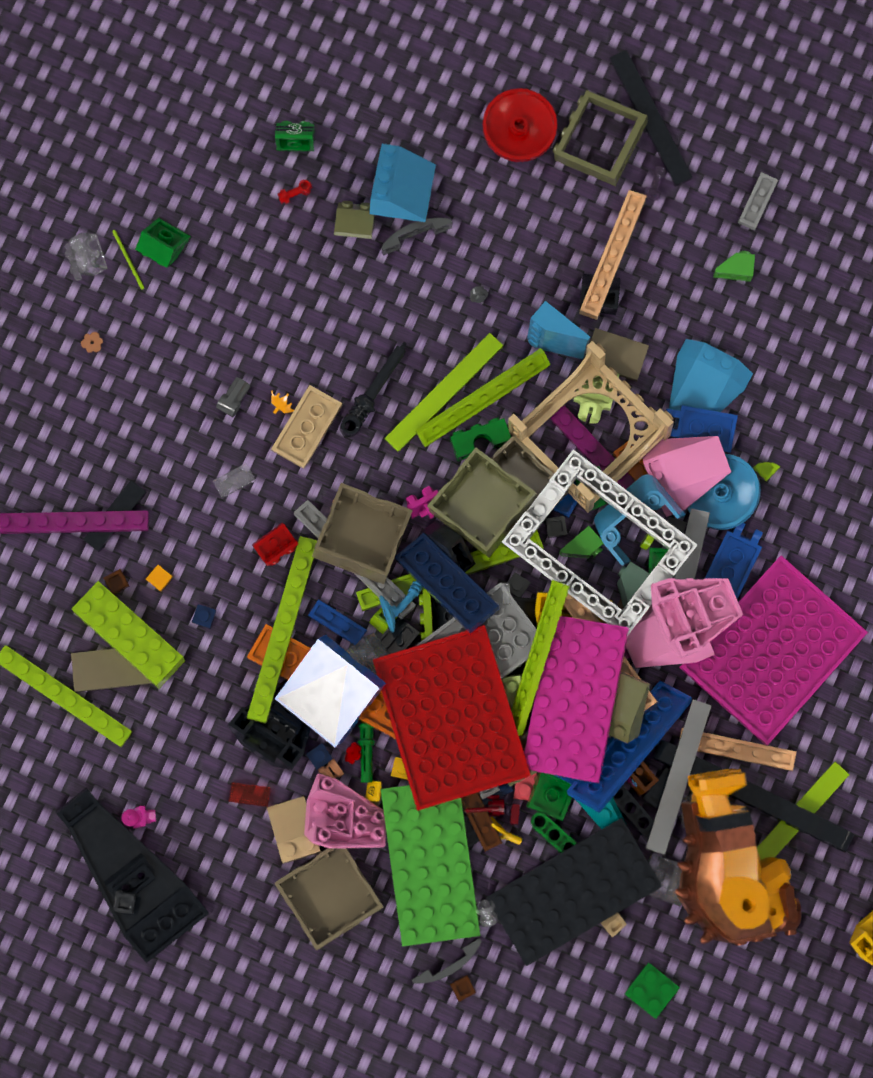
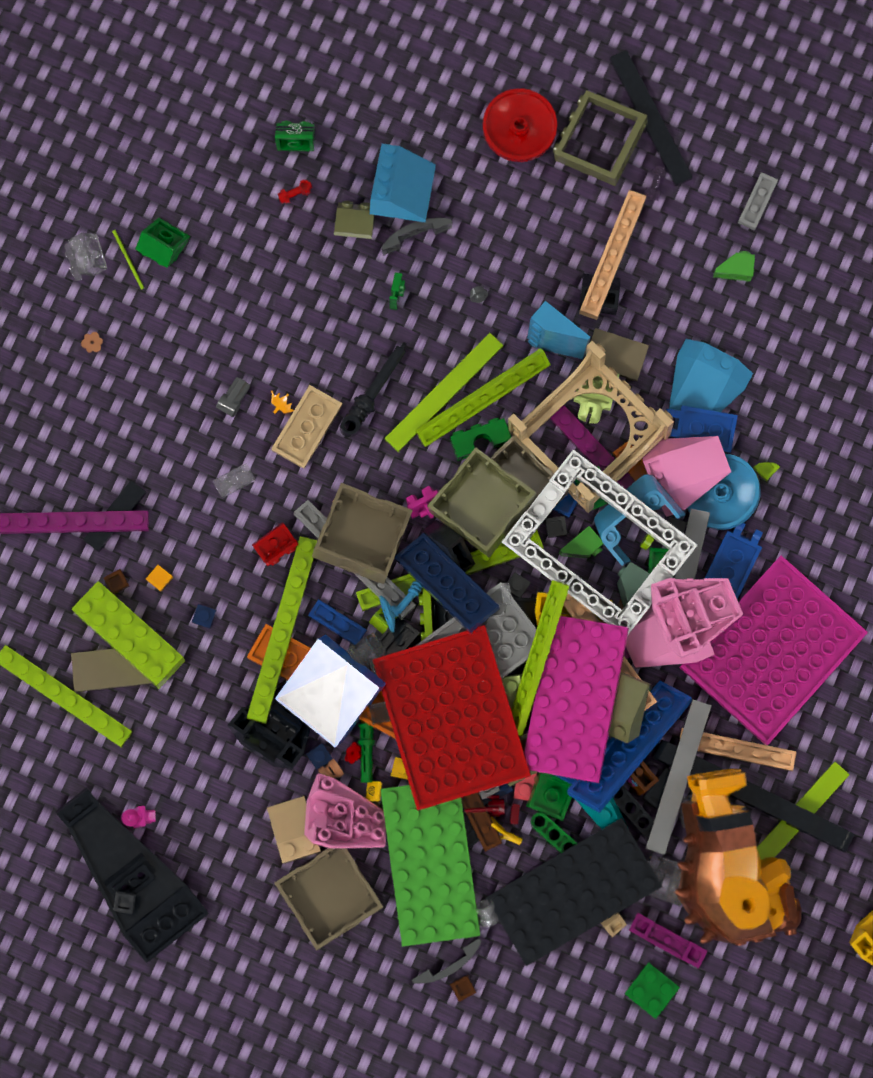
(249, 794): clear red tile -> none
(379, 713): none -> clear smoke tile
(397, 290): none -> green plate
(667, 940): none -> magenta slope

